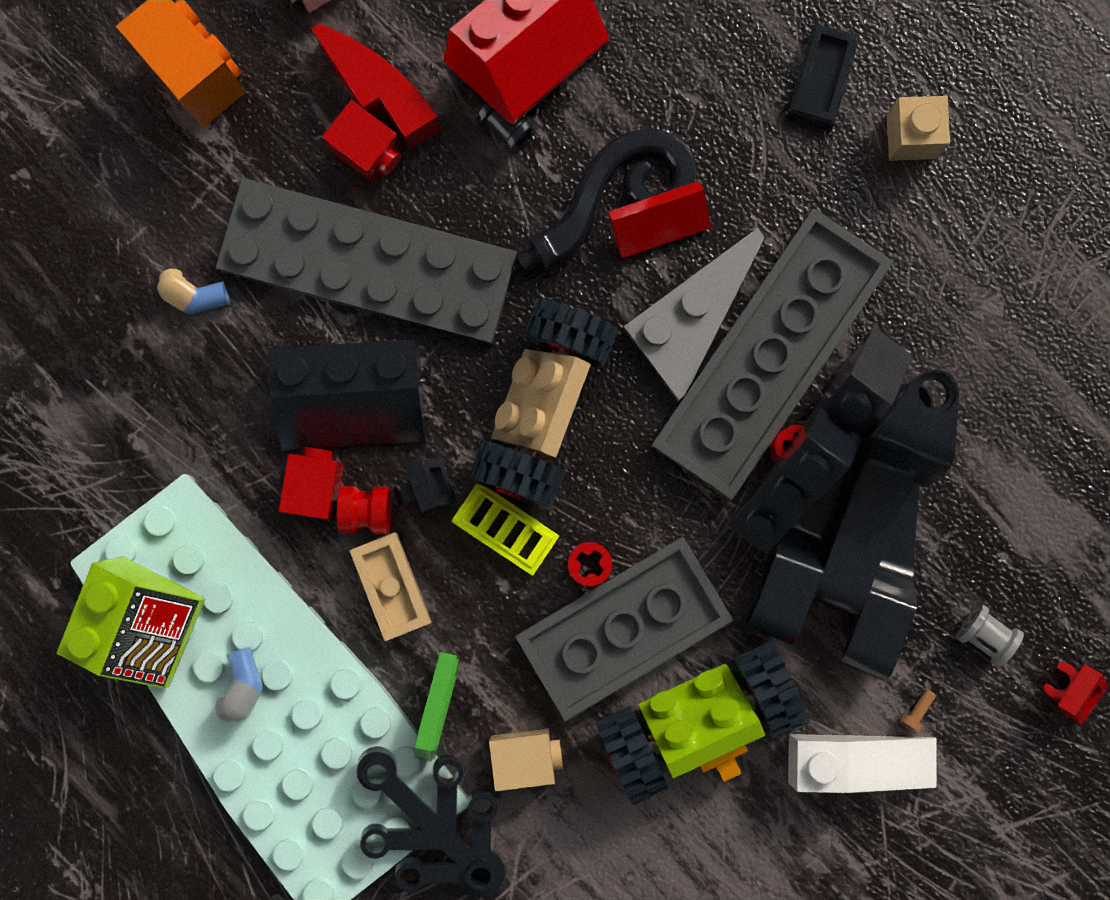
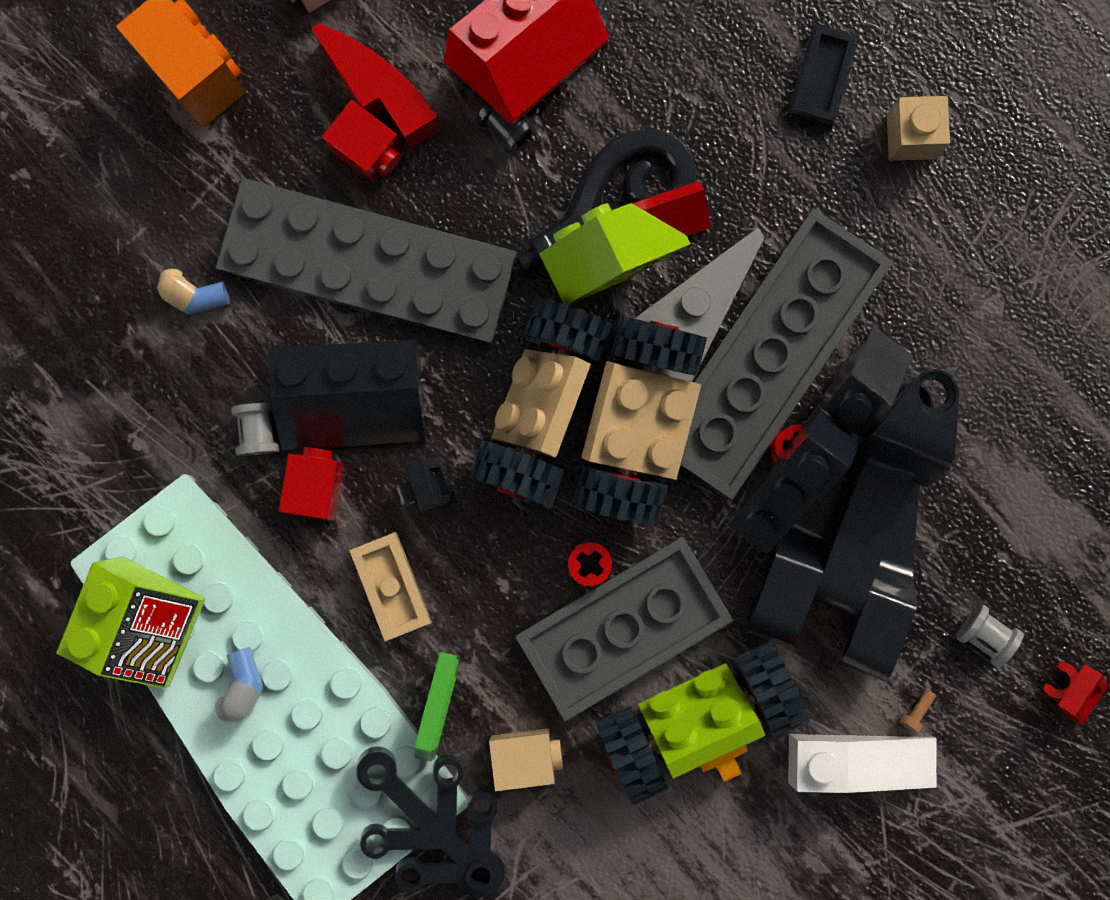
(254, 429): none -> light grey bush
(364, 510): red wheel -> none
(472, 504): neon yellow slope -> none
(608, 250): none -> lime slope
(640, 421): none -> plate

